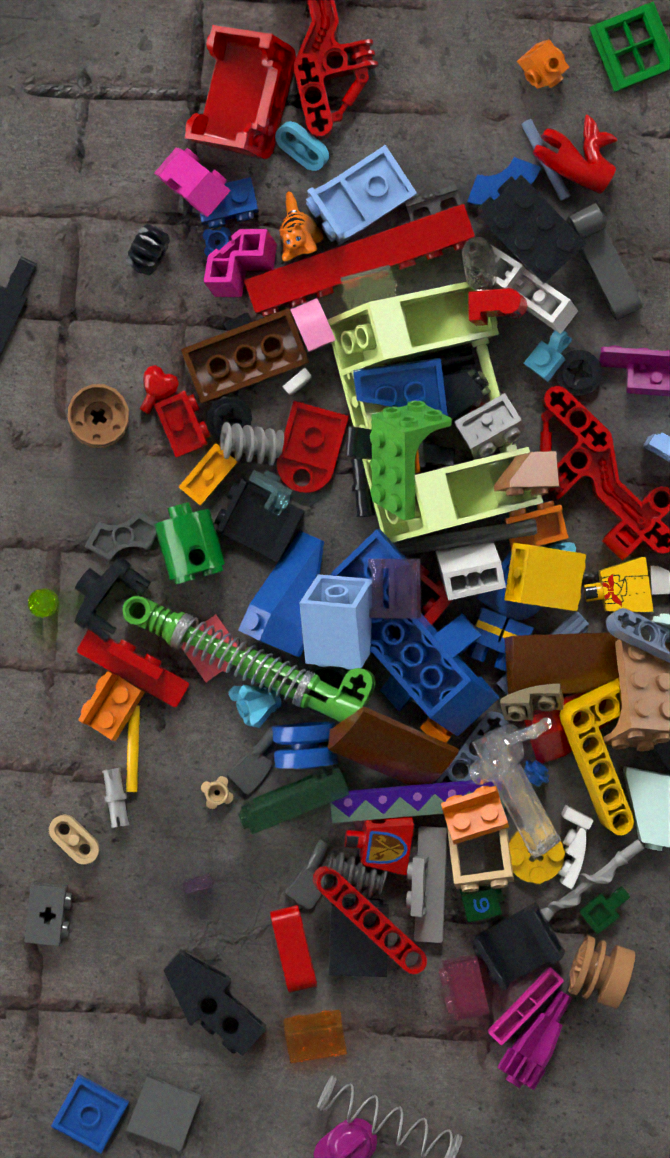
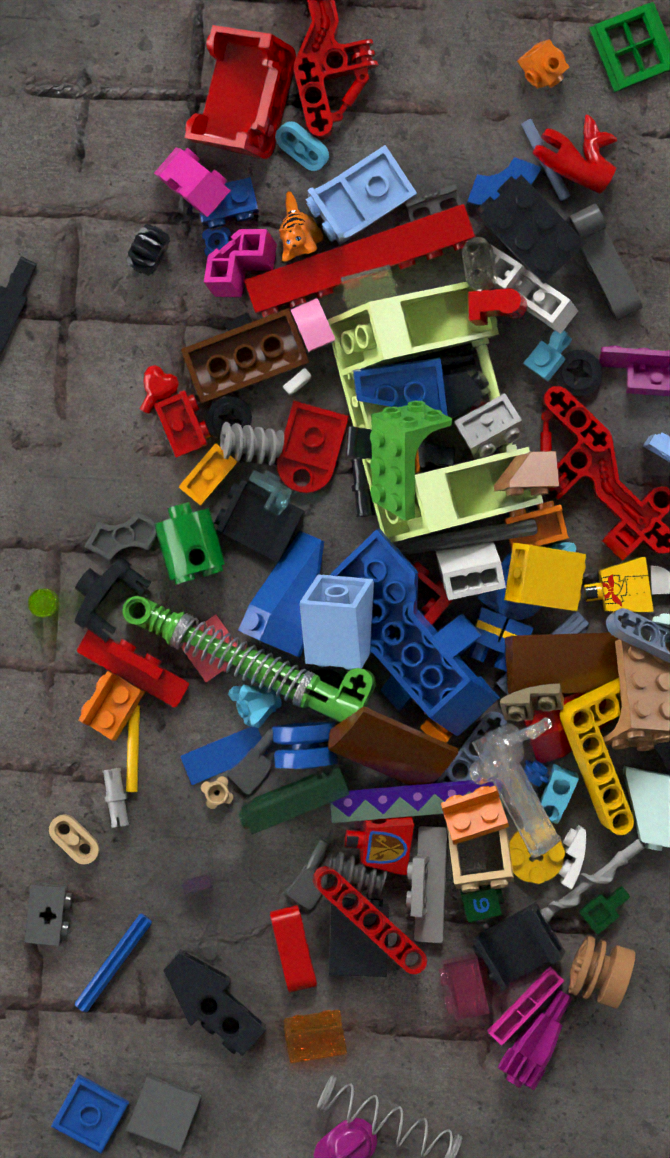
(97, 399): medium nougat wheel -> none
(113, 963): none -> blue axle
(220, 755): none -> blue sticker
(403, 588): clear purple plate -> none
(558, 792): none -> medium azure leg
(577, 817): white tile -> none

